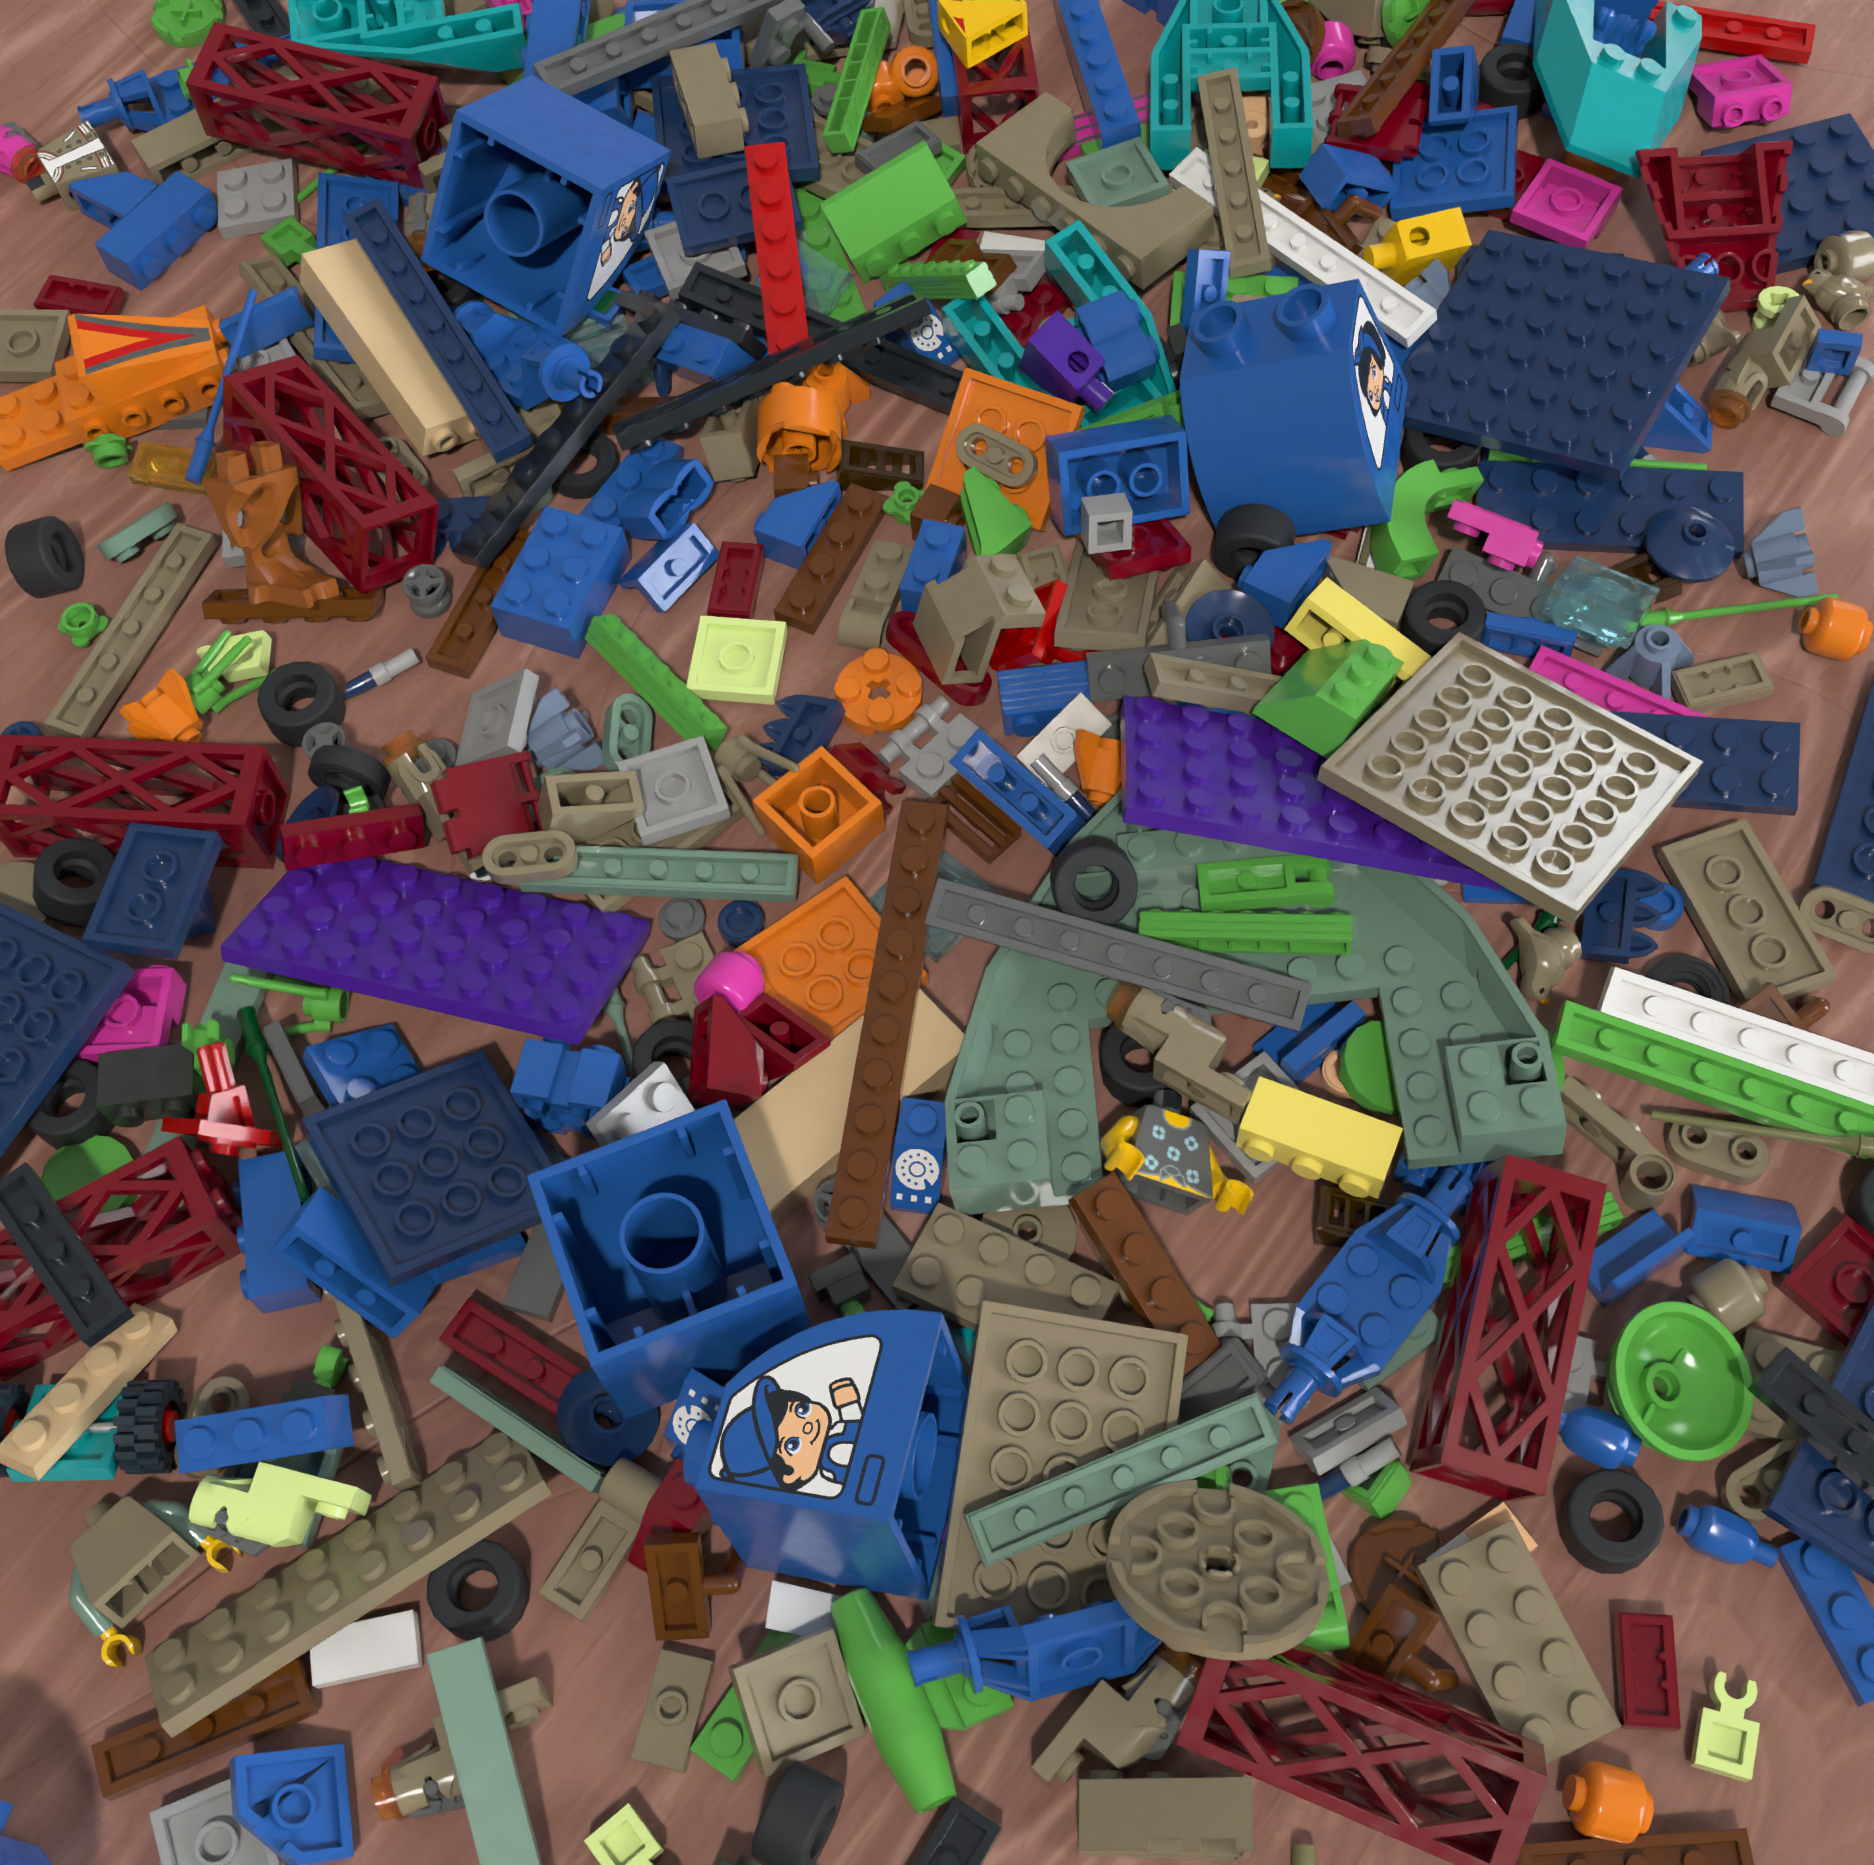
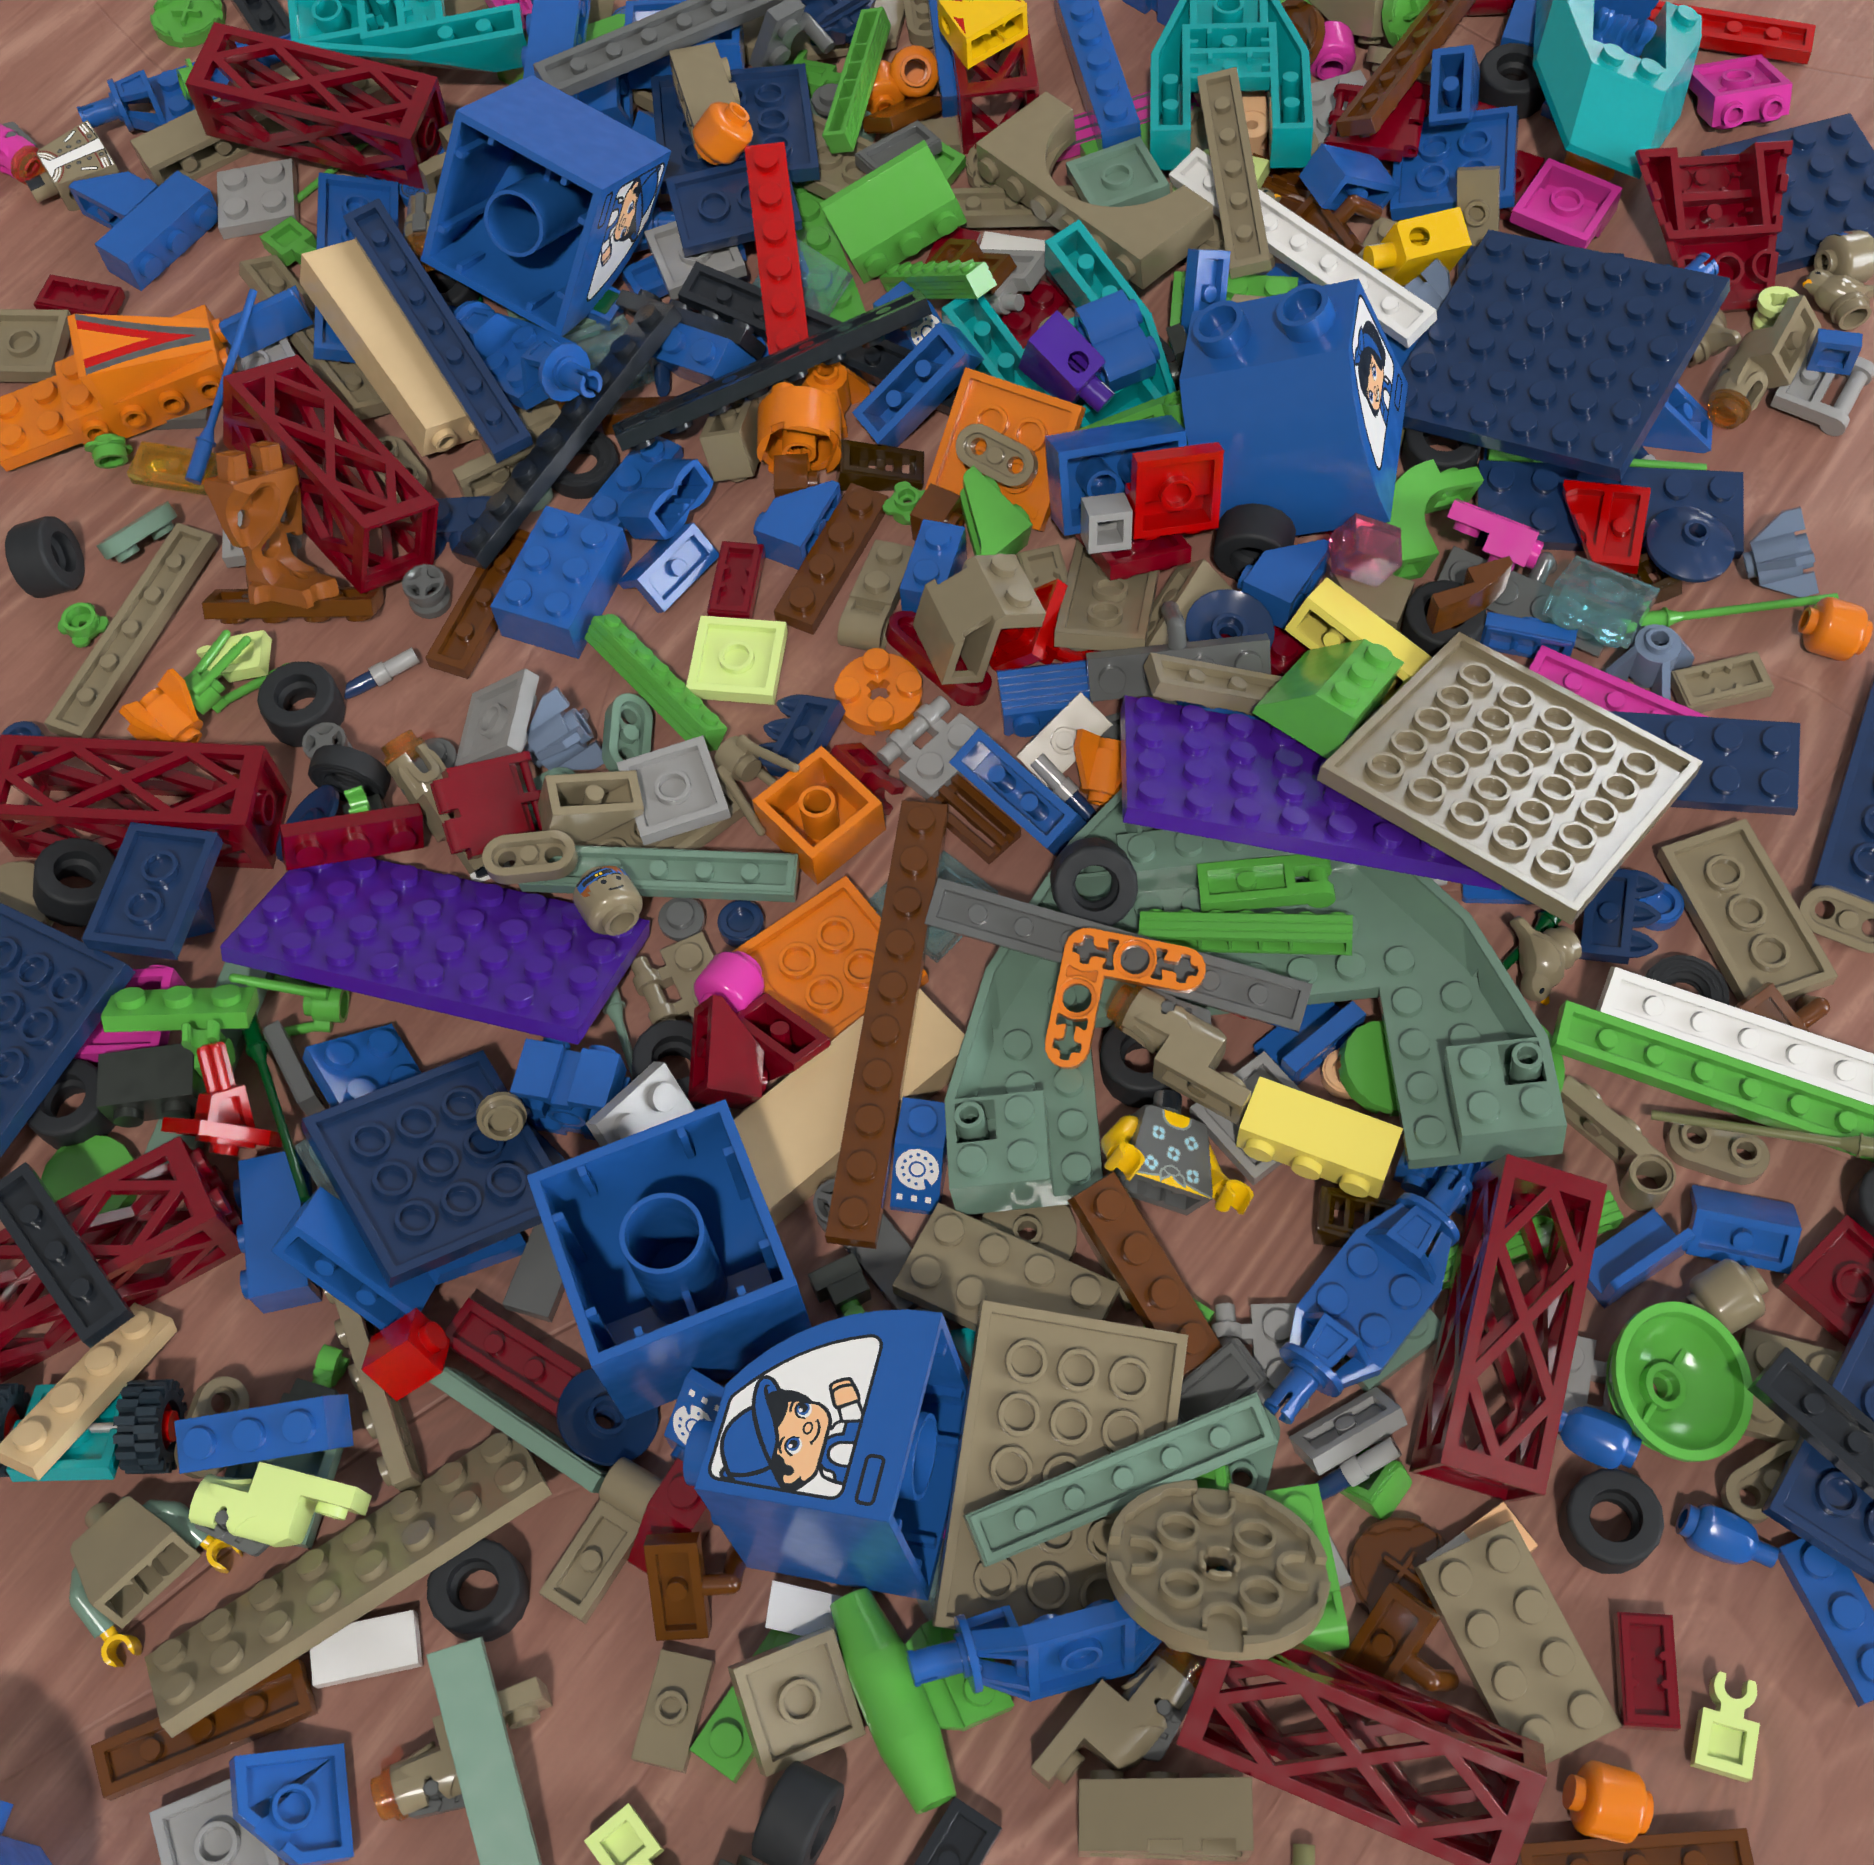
(168, 1009): none -> bright green plate
(406, 1354): none -> red brick
(501, 1116): none -> dark tan plate
(607, 900): none -> dark tan head
(722, 133): none -> orange head
(917, 385): none -> blue brick
(1093, 975): none -> orange beam
(1175, 490): none -> red plate
(1365, 550): none -> clear pink brick
(1479, 199): none -> dark tan plate
(1480, 589): none -> reddish brown slope
(1609, 521): none -> red wing

